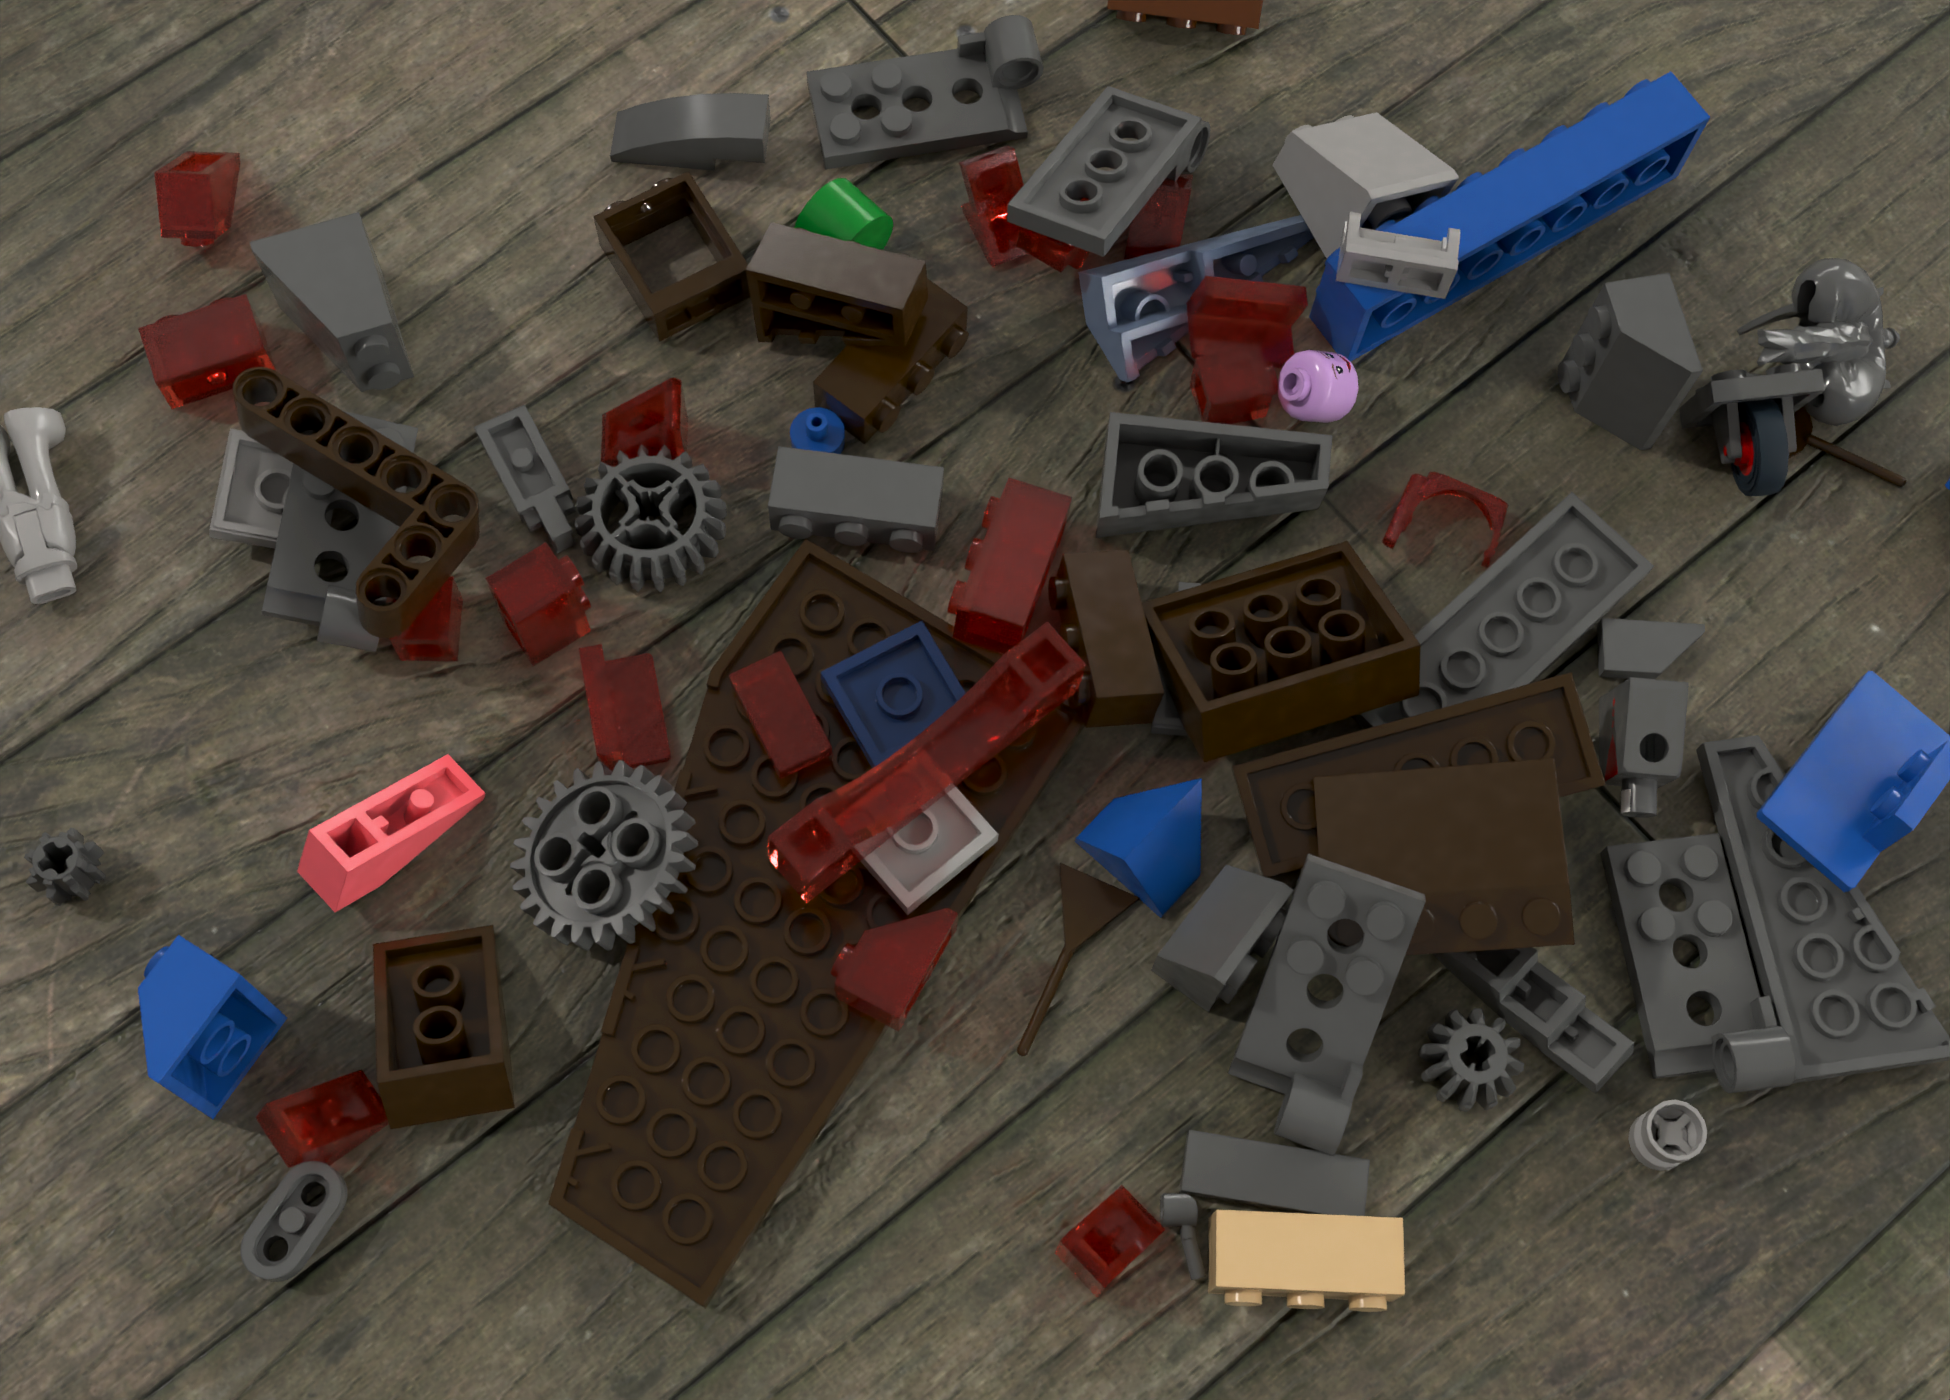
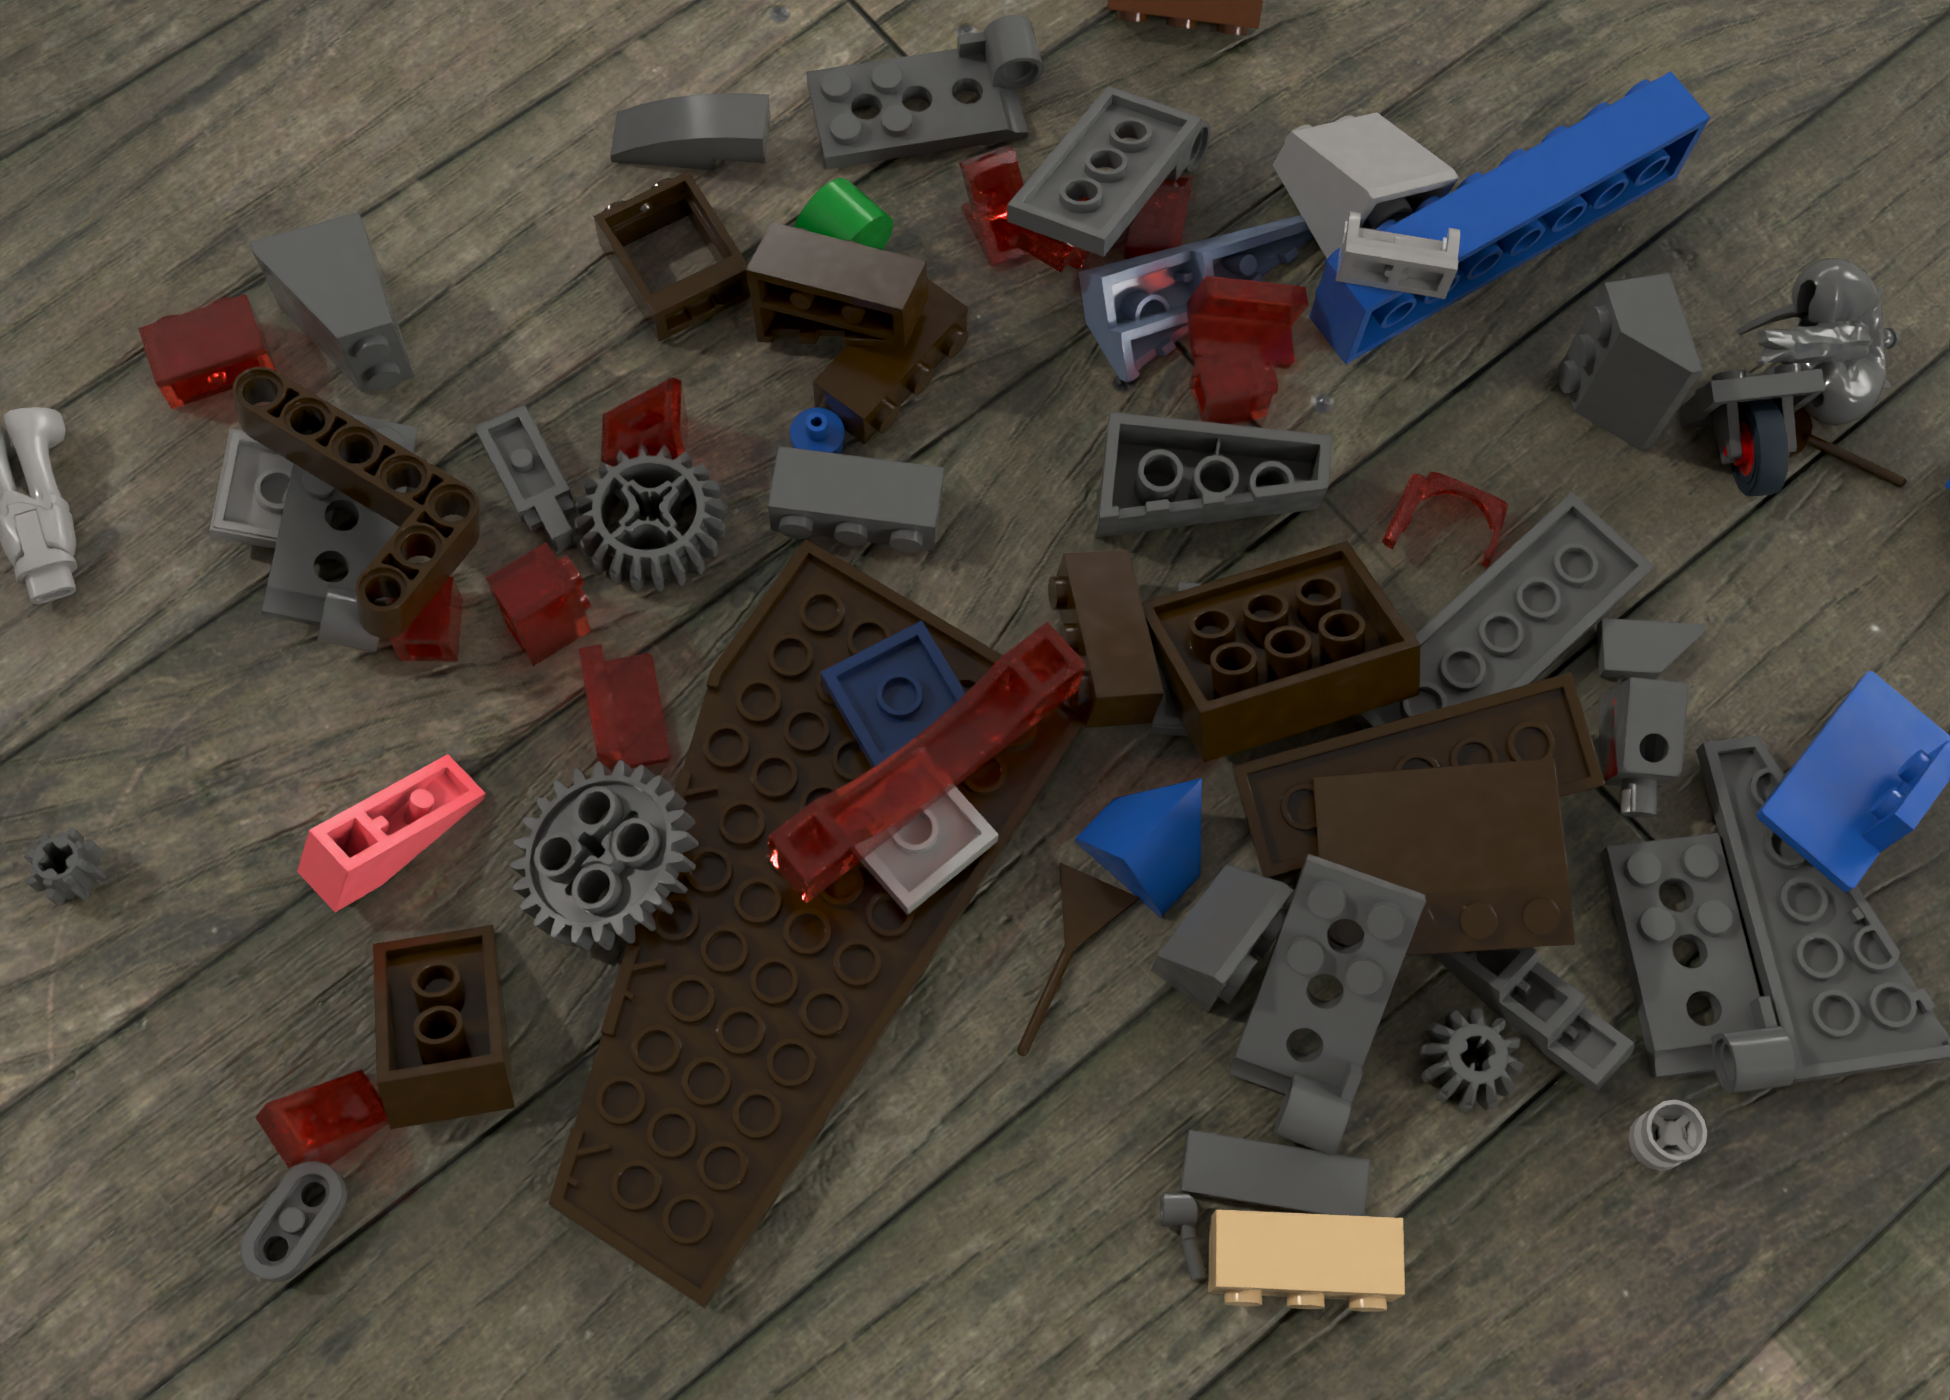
(197, 196): clear red slope -> none
(201, 1025): blue slope -> none
(780, 714): clear red tile -> none
(893, 965): clear red slope -> none
(1009, 566): clear red brick -> none
(1108, 1240): clear red slope -> none
(1317, 386): lavender head -> none

